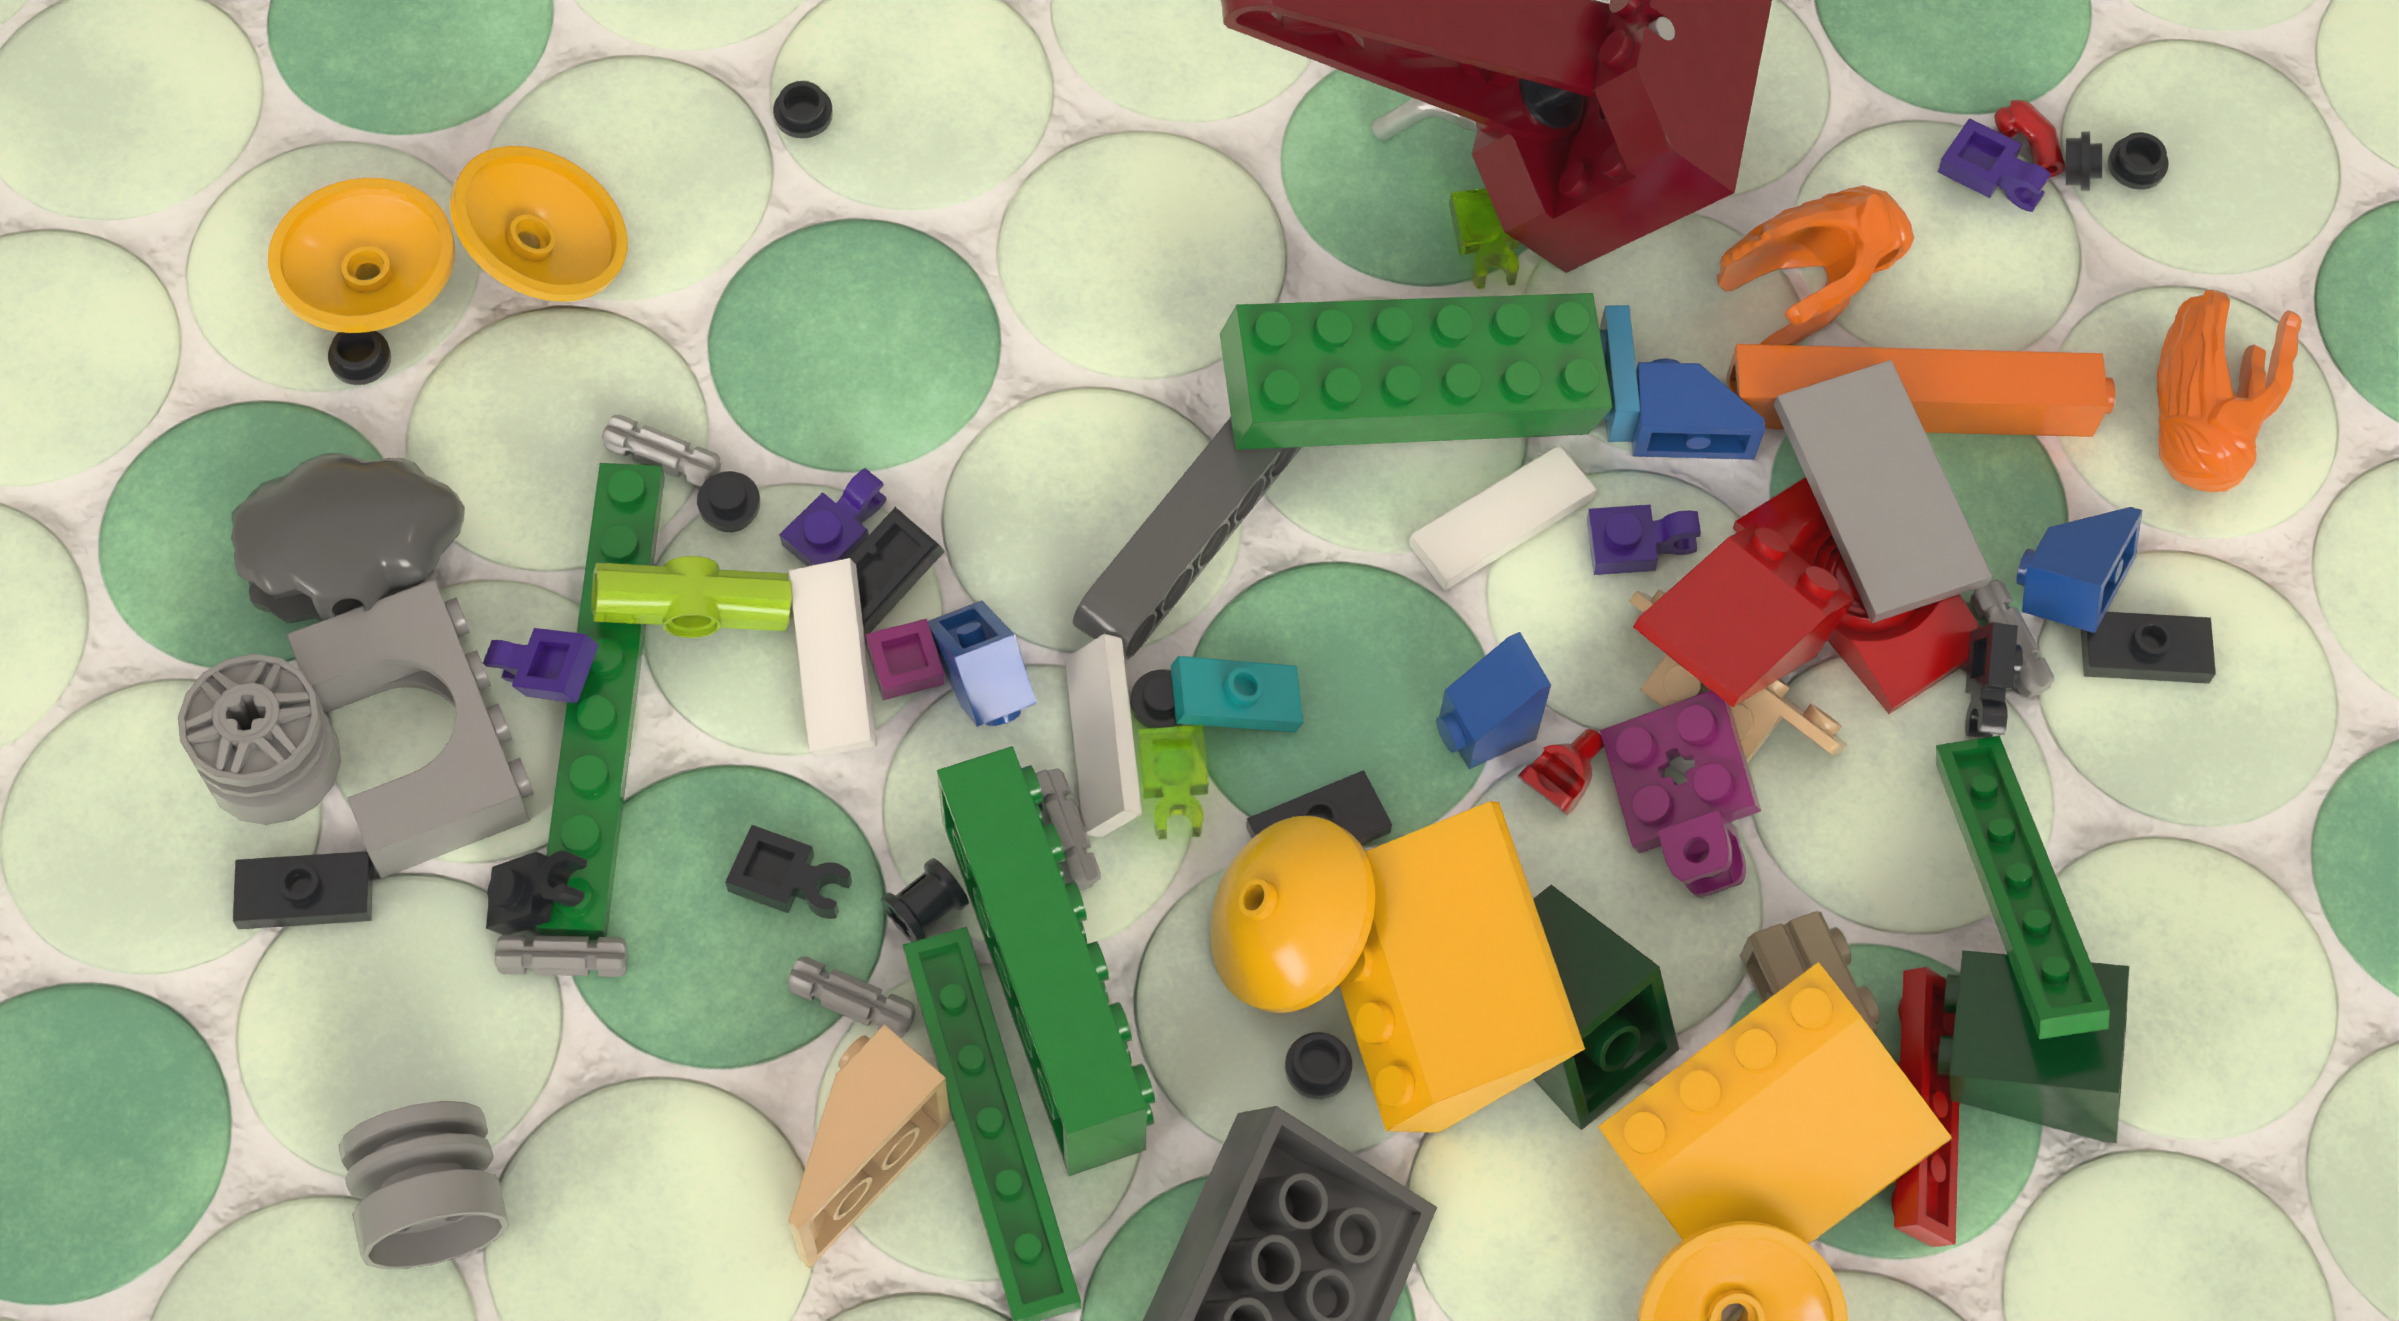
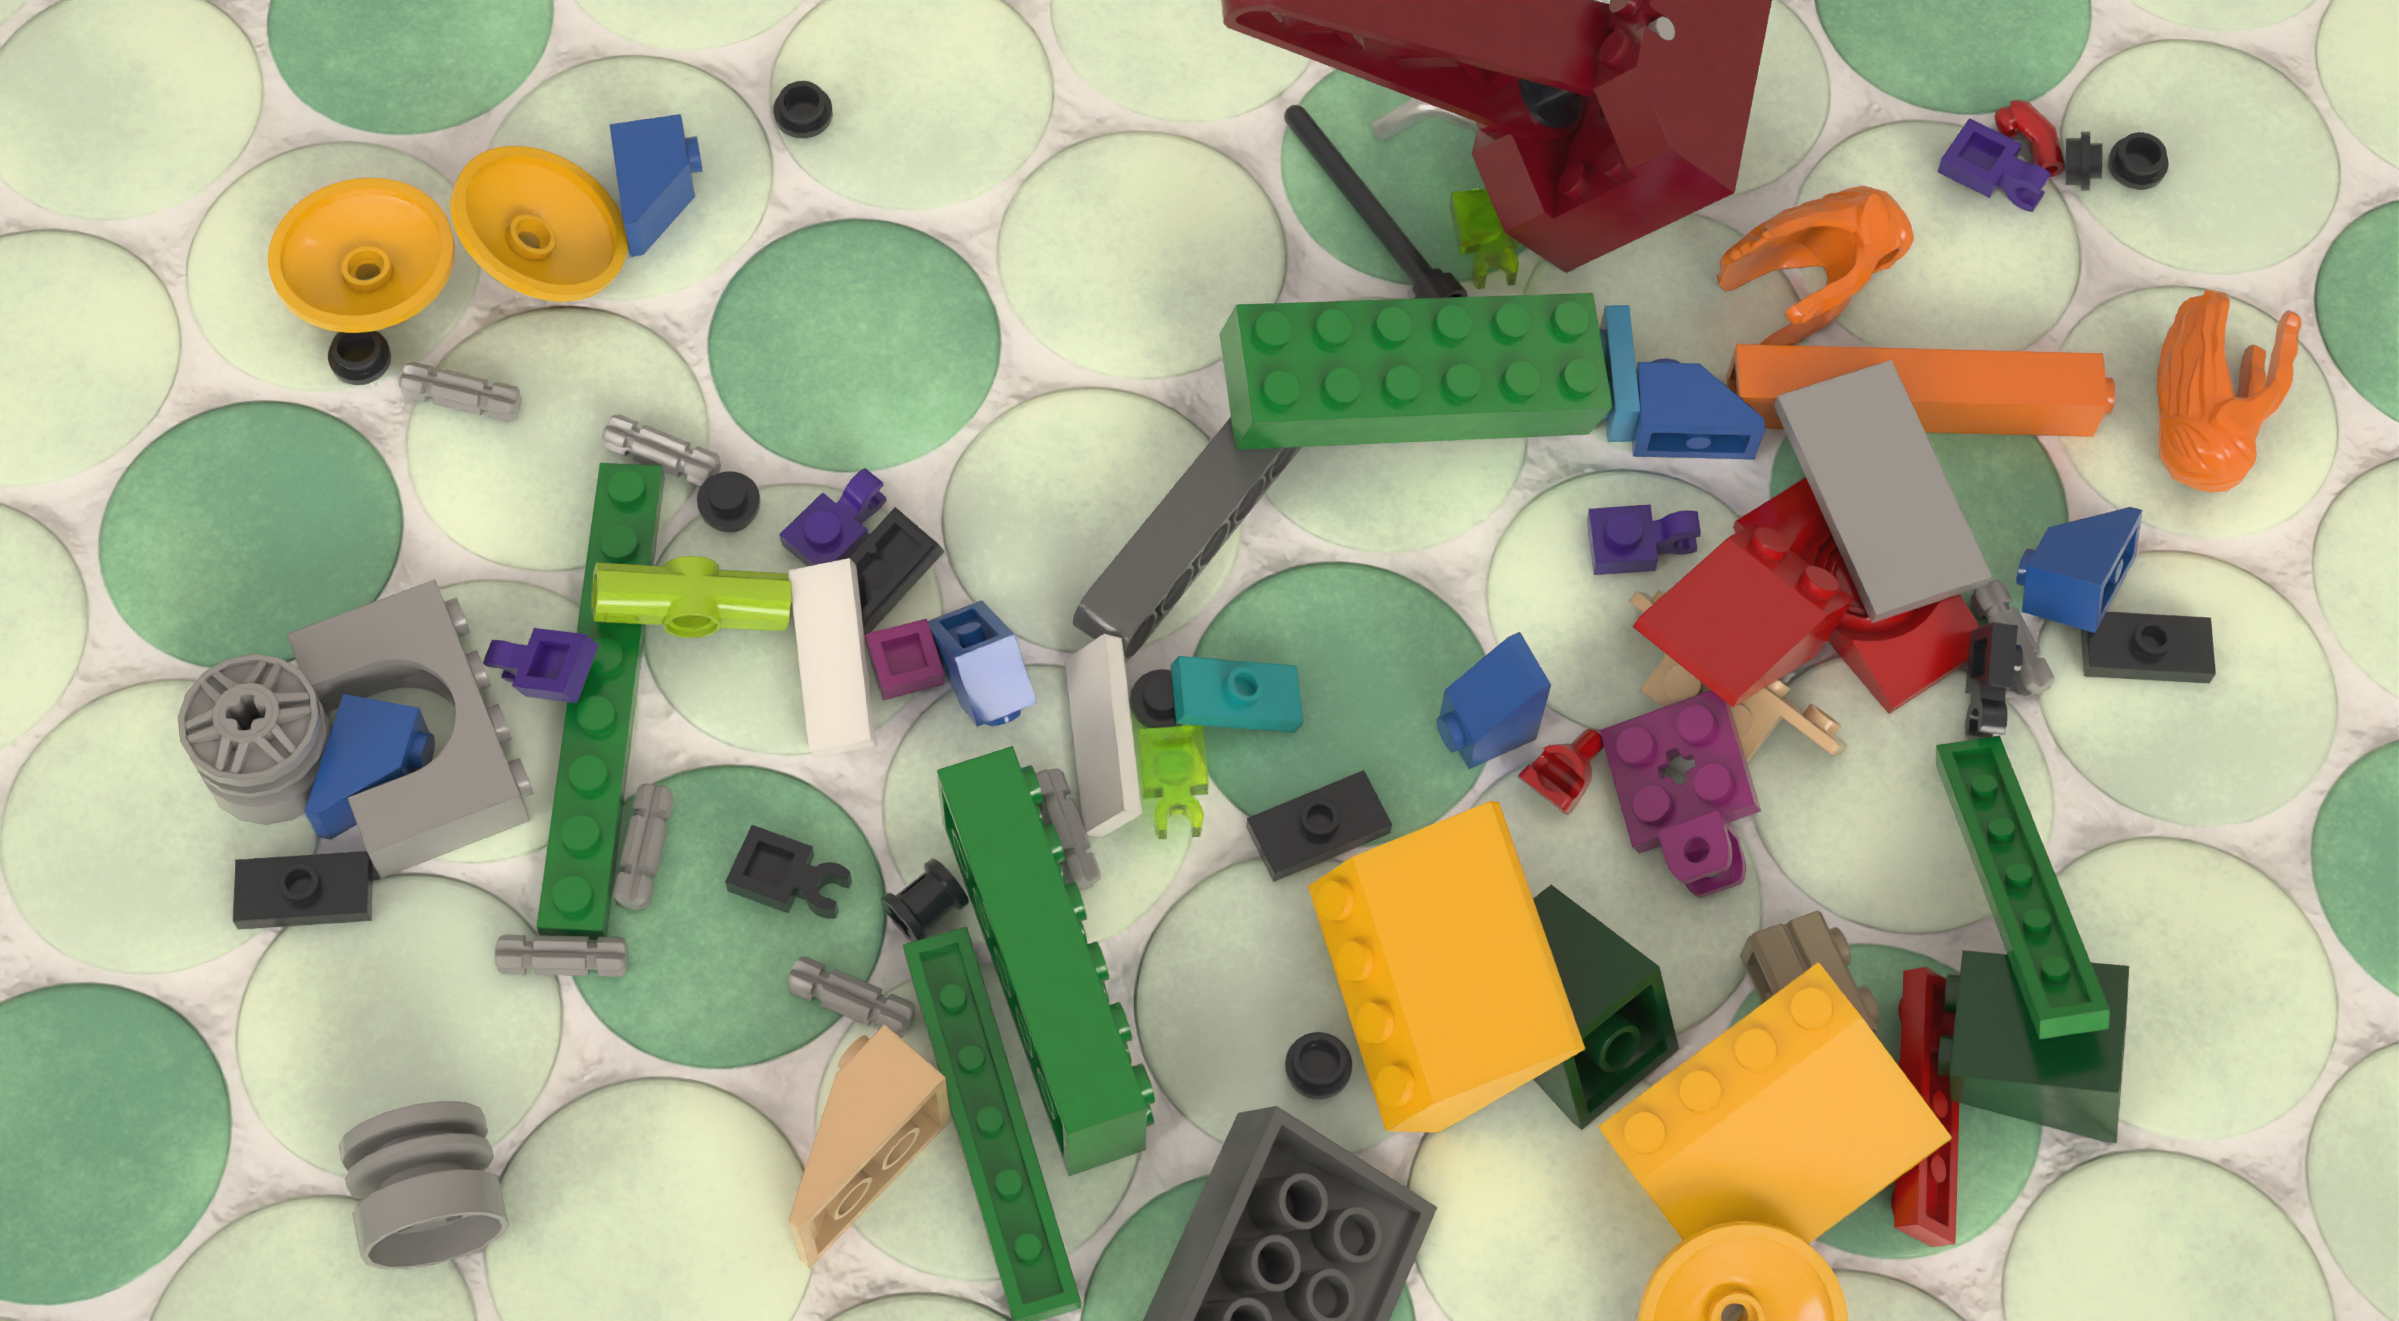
(341, 535): dark grey piece -> none
(365, 749): none -> blue slope
(460, 391): none -> light grey axle
(527, 886): black plate -> none
(643, 847): none -> light grey axle
(653, 175): none -> blue slope
(1292, 914): yellow dish -> none
(1426, 280): none -> black piece
(1502, 517): white tile -> none

